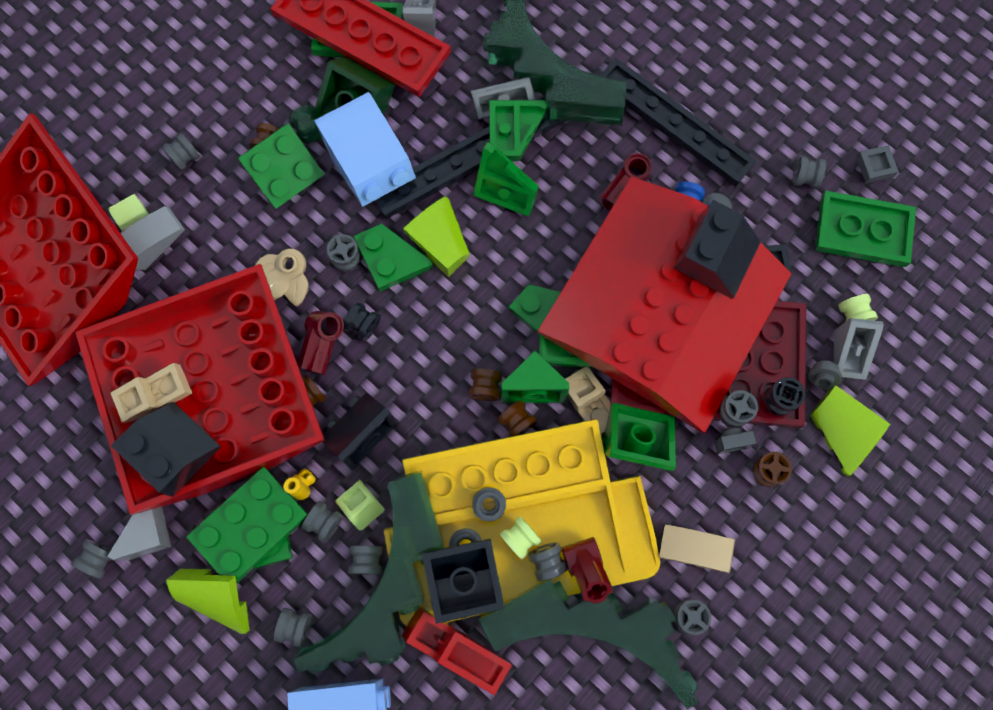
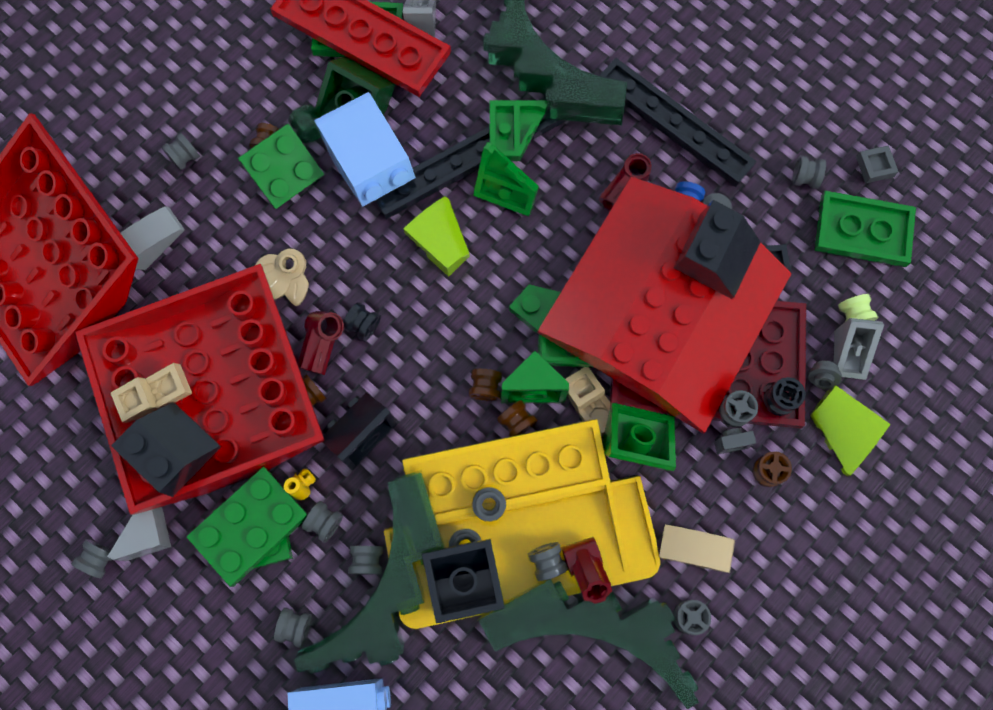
(128, 211): yellowish green slope -> none
(211, 596): lime slope -> none
(340, 246): dark grey wheel -> none
(360, 505): yellowish green slope -> none
(390, 257): green wing -> none
(456, 651): red slope -> none
(513, 90): light grey slope -> none
(520, 537): yellowish green wheel -> none

